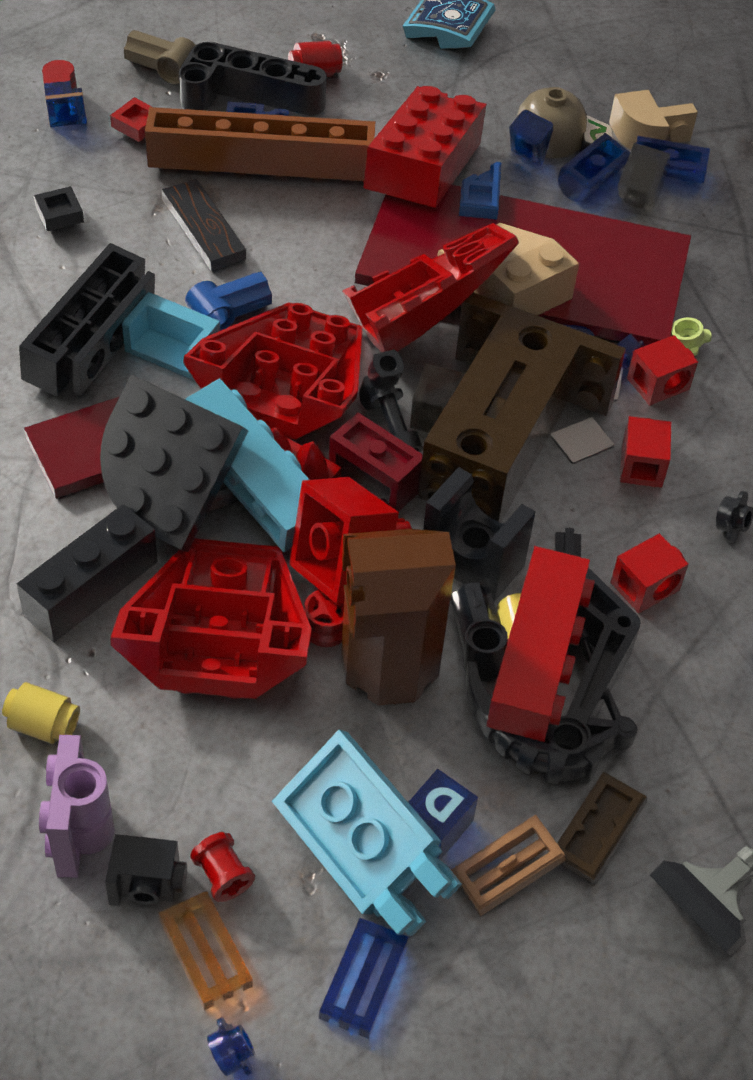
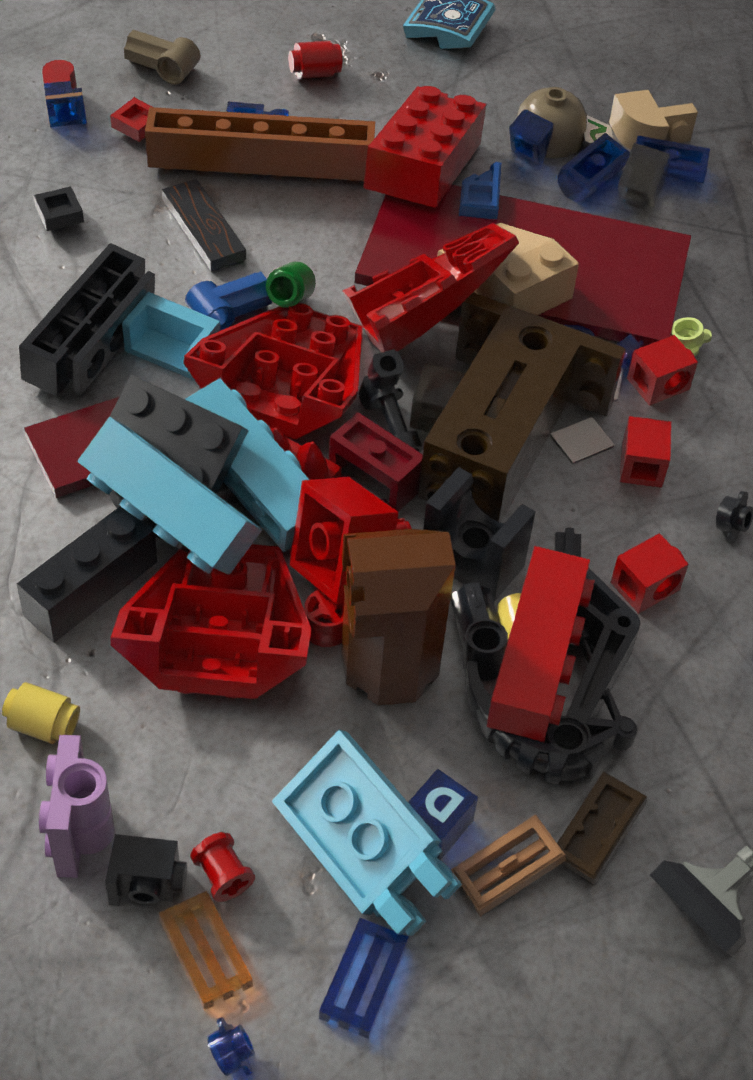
(168, 496): none -> medium azure brick
(250, 77): black beam -> none
(290, 284): none -> green brick

